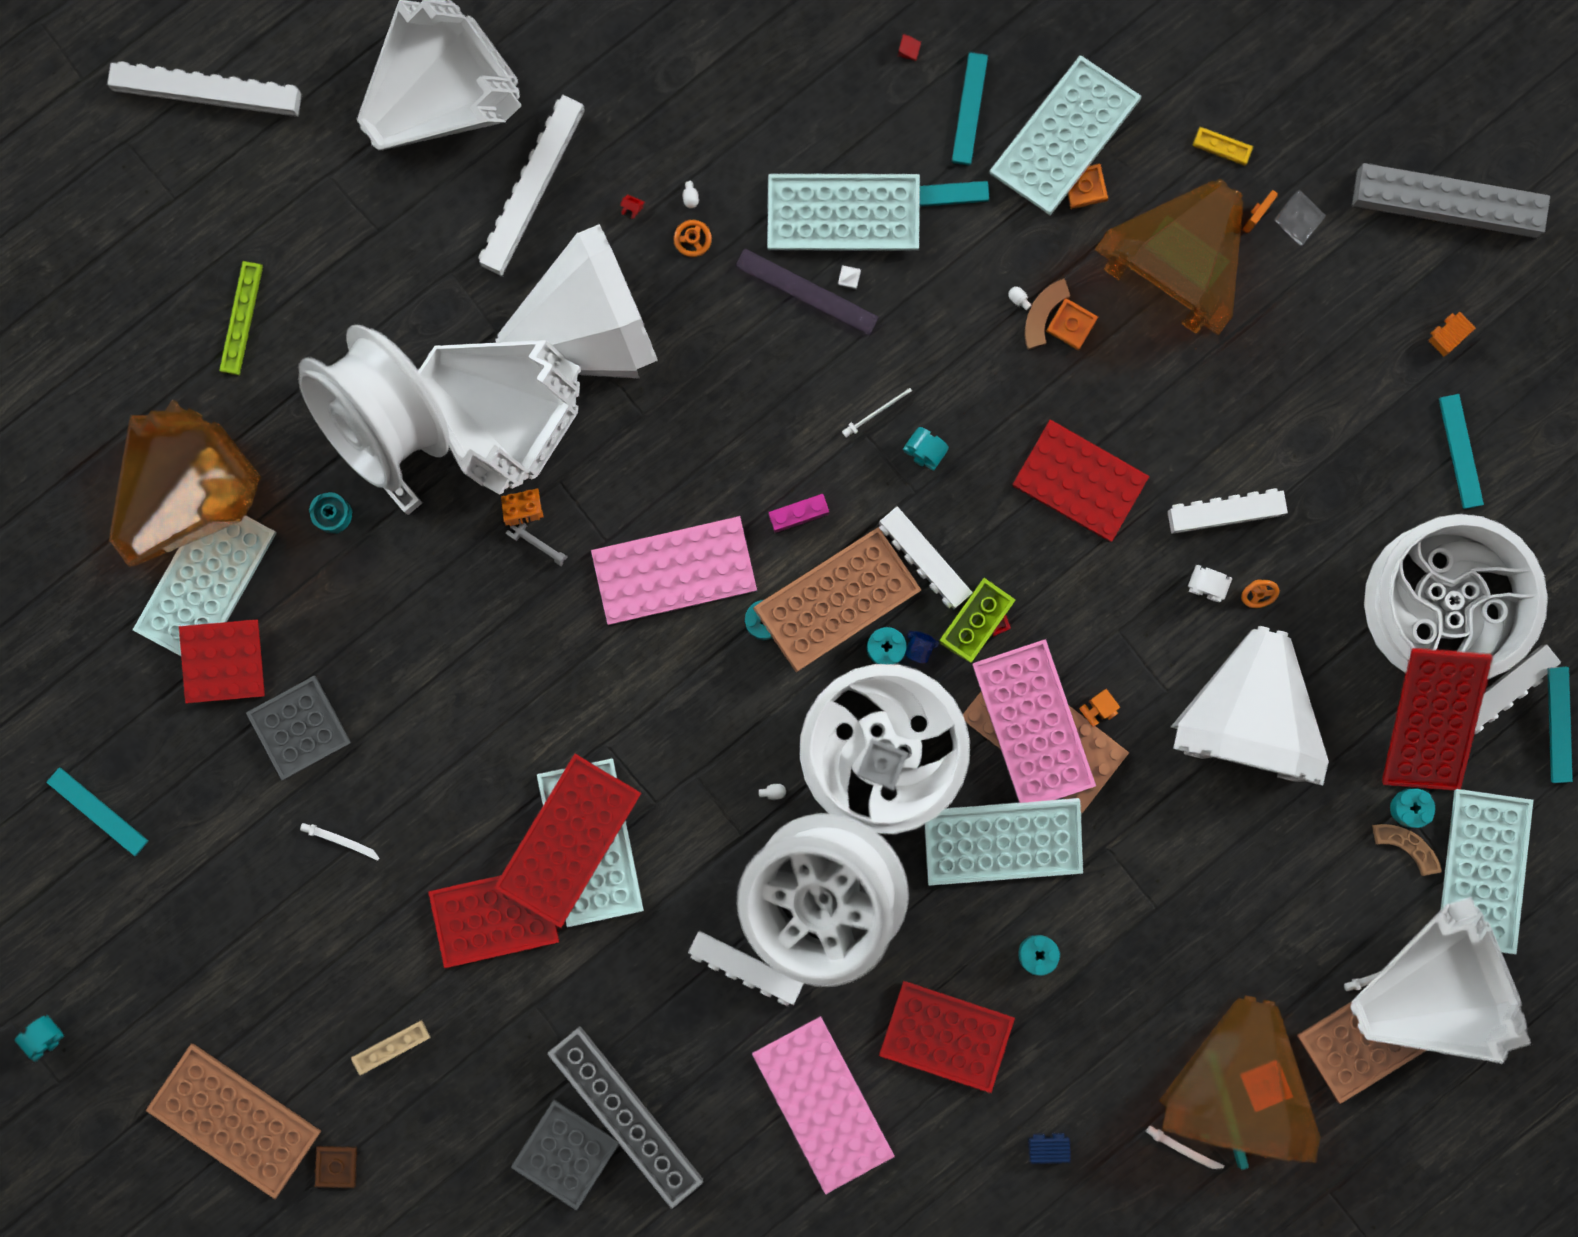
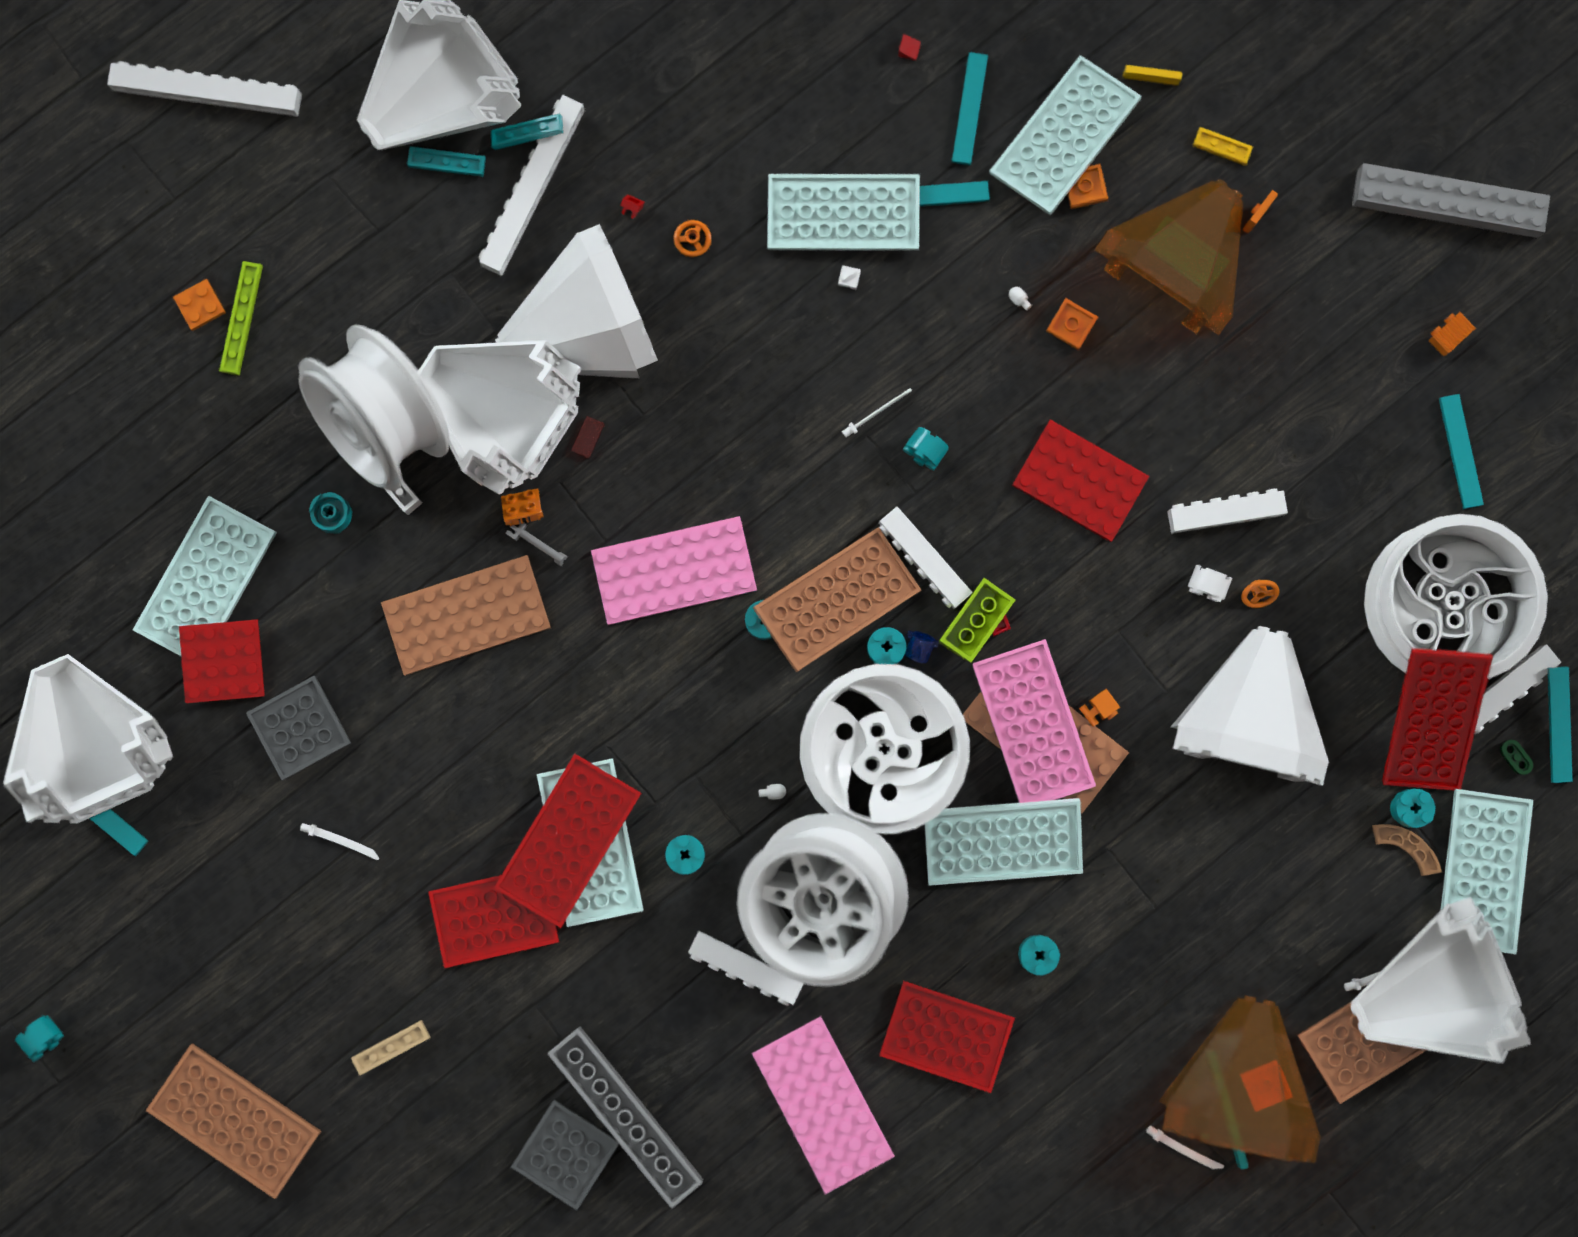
(81, 746): none -> white piece
(177, 484): clear orange piece -> none
(199, 304): none -> orange plate
(335, 1166): reddish brown tile -> none
(446, 161): none -> teal plate
(465, 615): none -> nougat plate
(527, 131): none -> teal tile
(588, 437): none -> clear red tile
(684, 843): none -> teal brick
(690, 195): white cylinder -> none
(798, 513): dark pink brick -> none
(807, 291): clear purple plate -> none
(882, 764): light grey tile -> none
(1040, 310): medium nougat tile -> none
(1049, 1149): dark blue brick -> none
(1152, 75): none -> yellow tile
(1299, 217): clear hinge -> none
(1517, 755): none -> dark green plate

